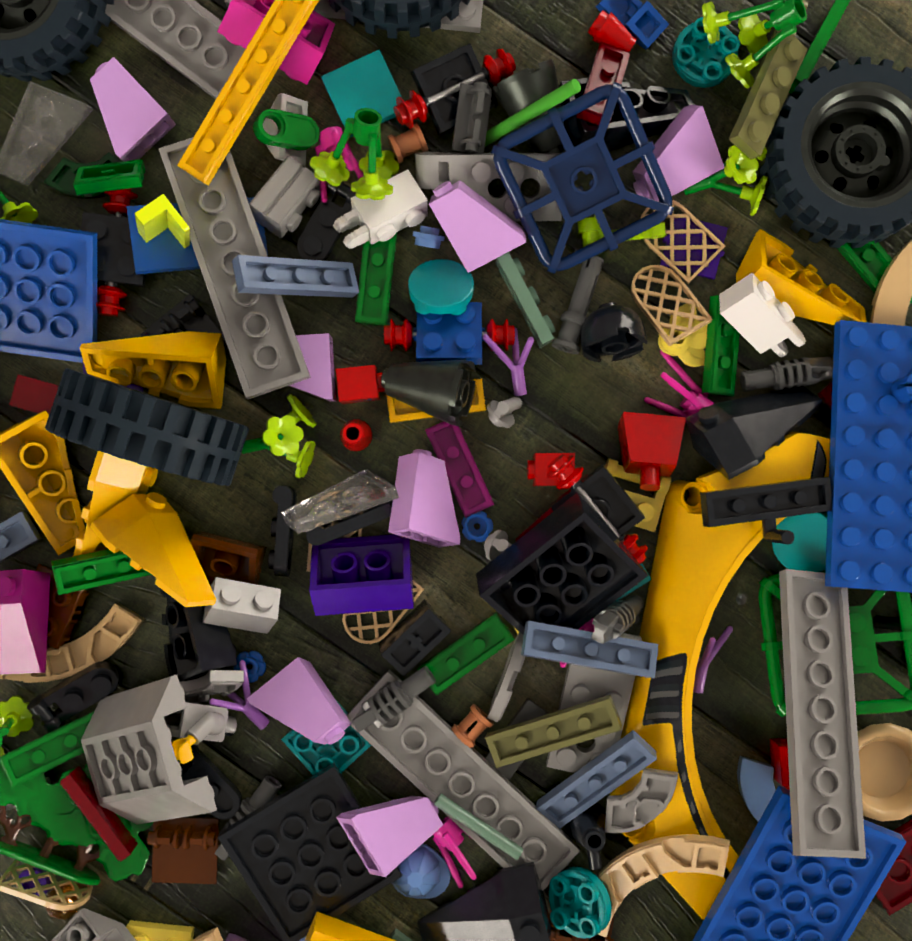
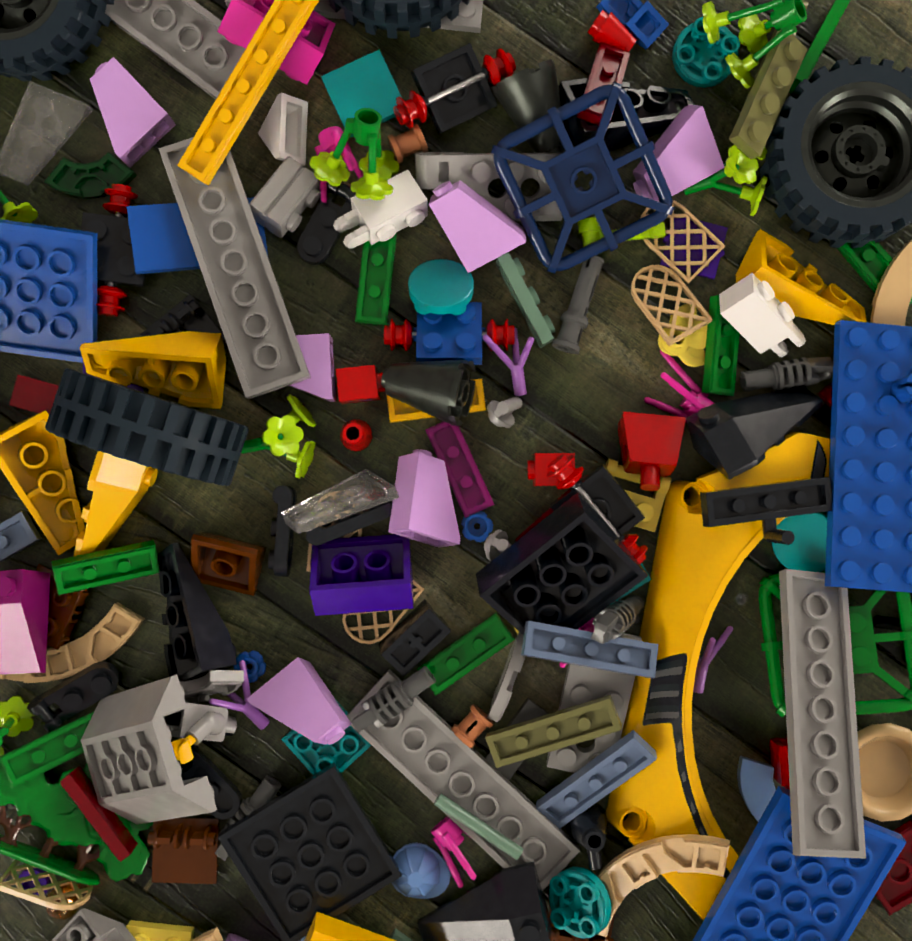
(109, 177): green tile -> none
(156, 541): yellow wedge -> none
(159, 216): neon yellow panel -> none
(243, 606): light grey brick -> none
(294, 130): green piece -> none
(294, 276): sand blue plate -> none
(390, 831): lavender slope -> none
(428, 237): medium blue plate -> none
(472, 118): dark grey hinge -> none
(532, 111): bright green bar -> none
(613, 332): black cylinder -> none
(642, 803): light grey tile -> none

